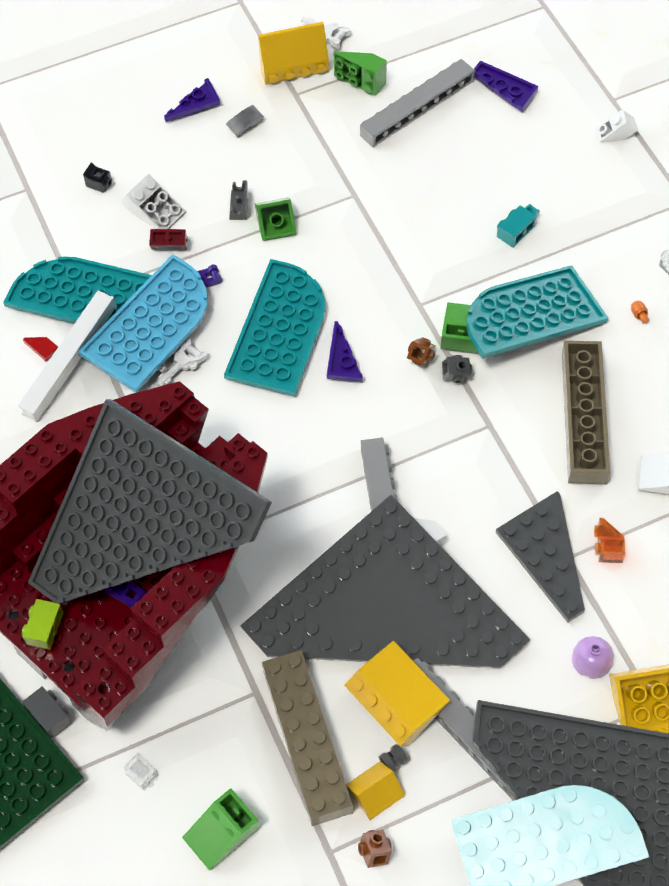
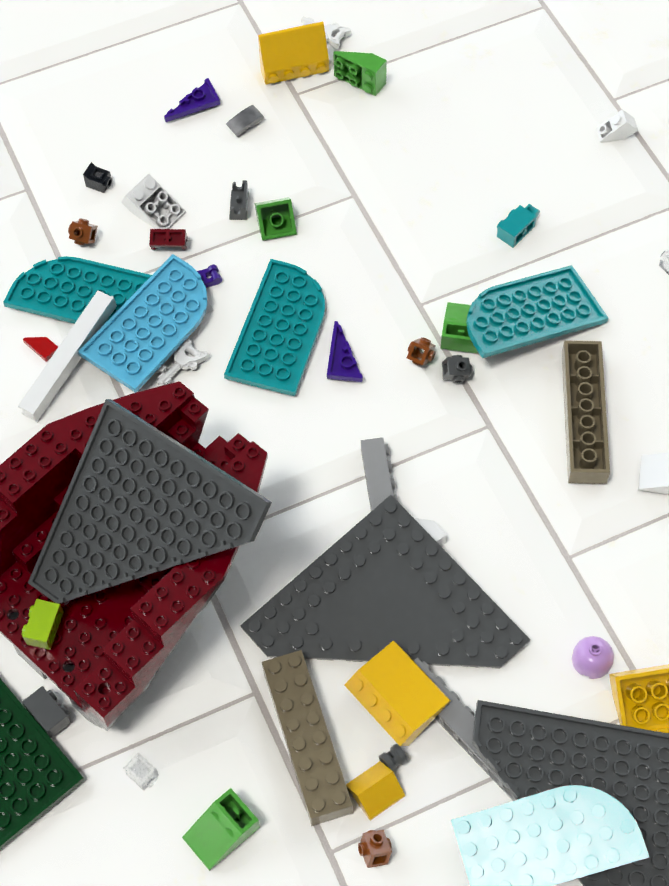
(82, 232): none -> dark orange brick
(122, 592): dark purple plate -> none
(416, 102): light grey brick -> none
(508, 86): dark purple wing -> none
(544, 550): dark grey wing -> none
(610, 543): clear orange slope -> none
(640, 311): orange cylinder -> none

